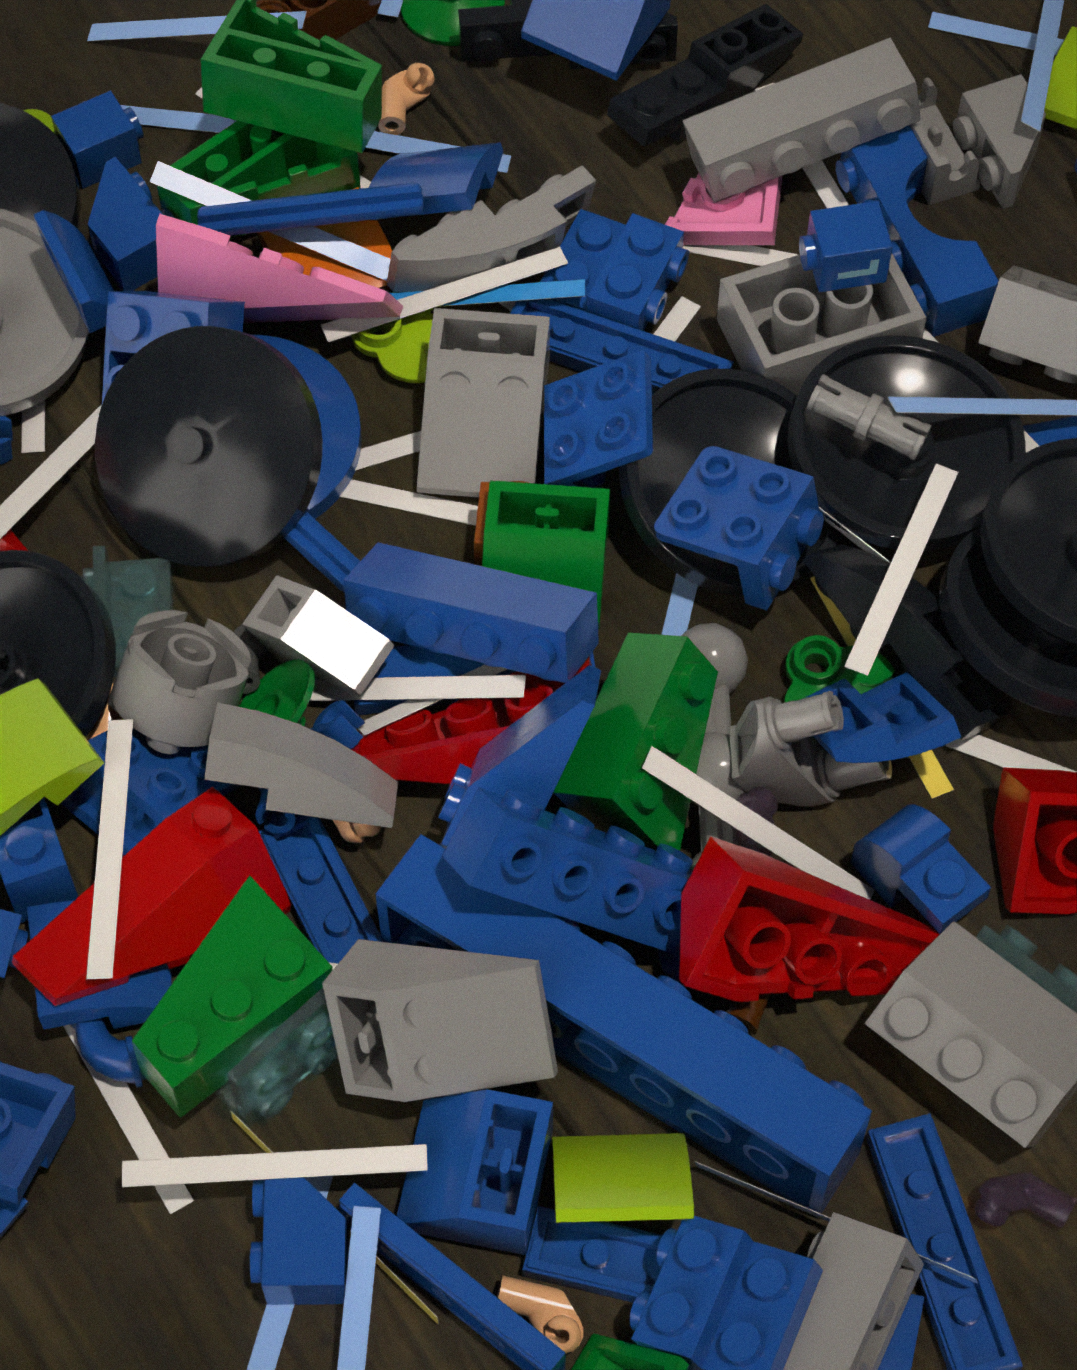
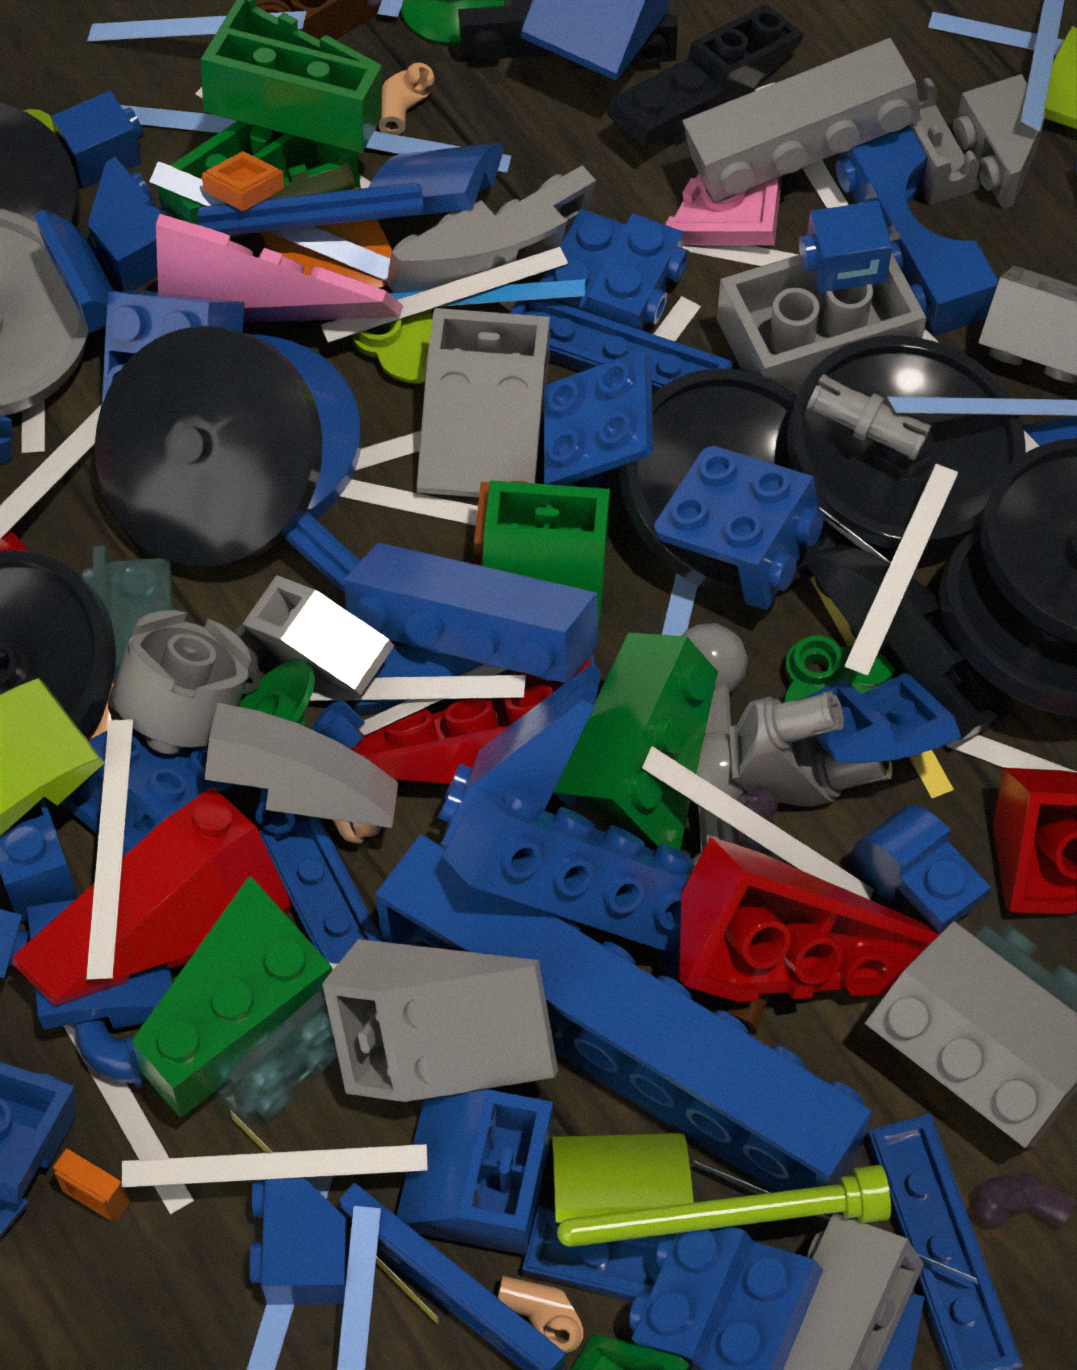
(91, 1185): none -> orange tile
(242, 181): none -> orange tile
(860, 1195): none -> lime piece

